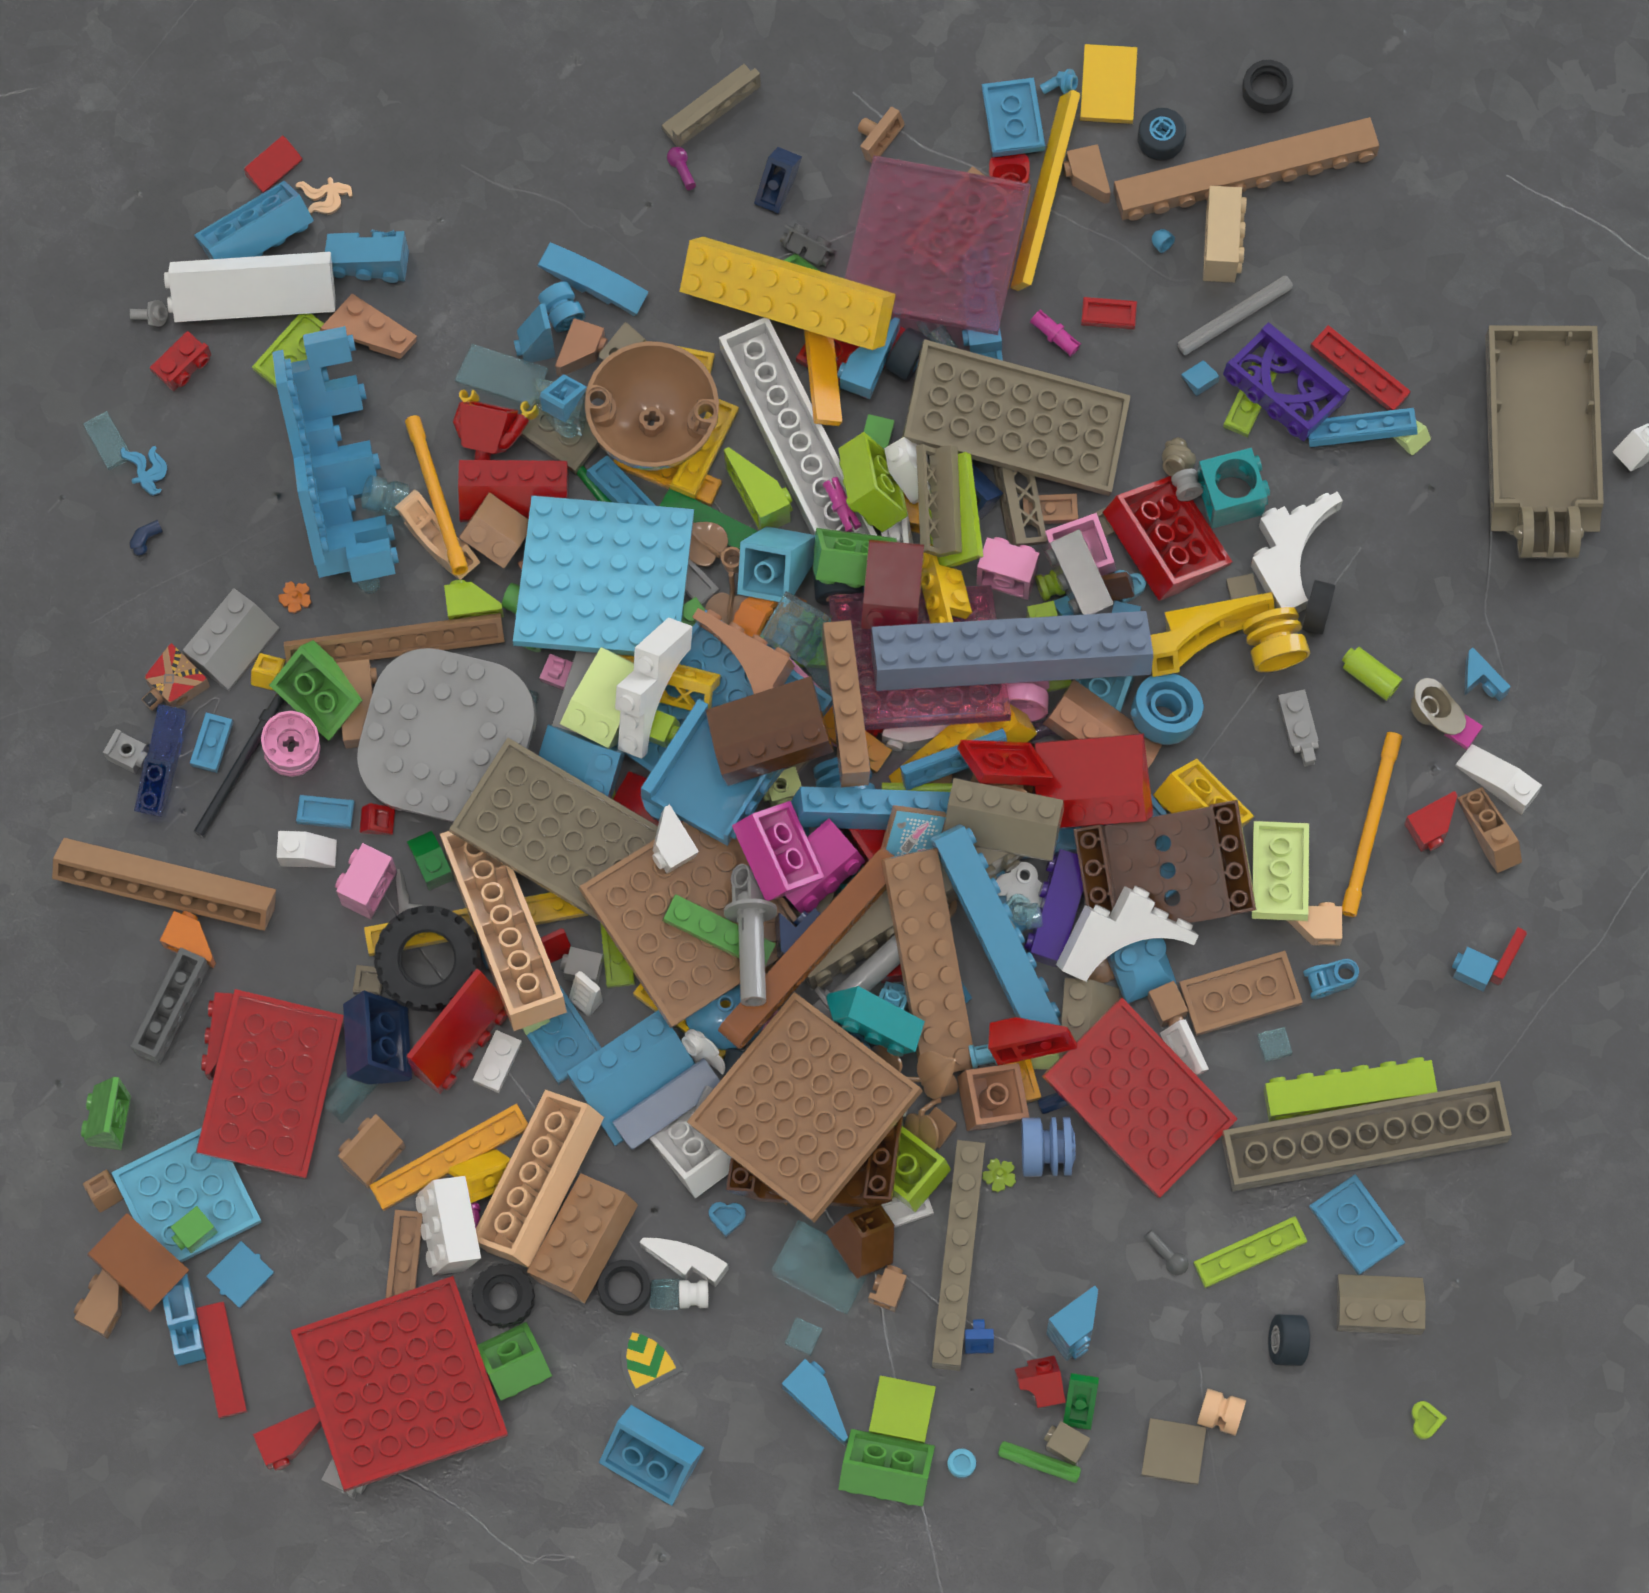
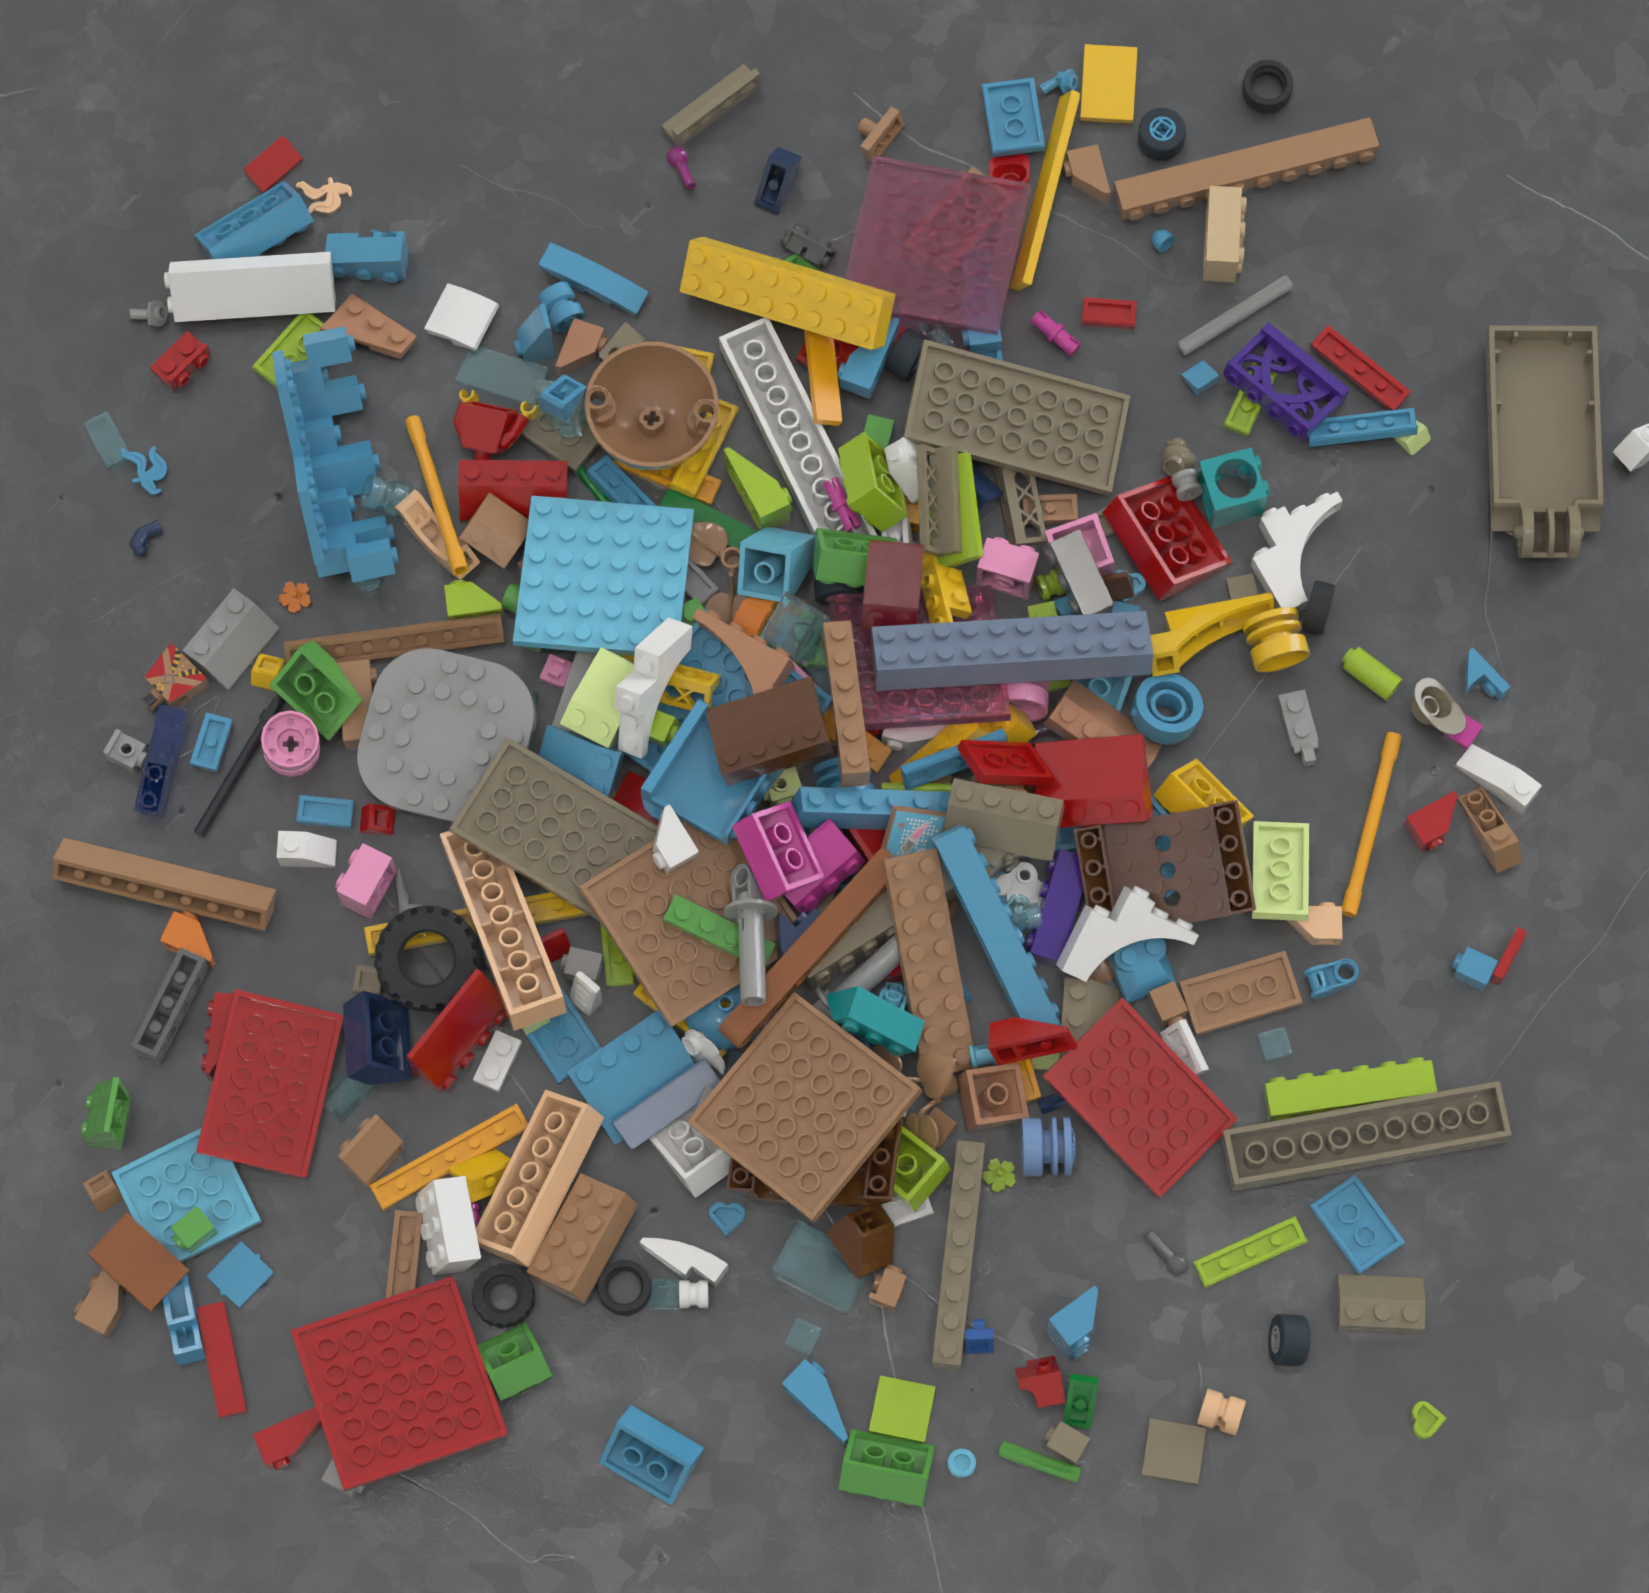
(430, 860): green slope -> none
(461, 317): none -> white slope
(646, 1360): sticker -> none

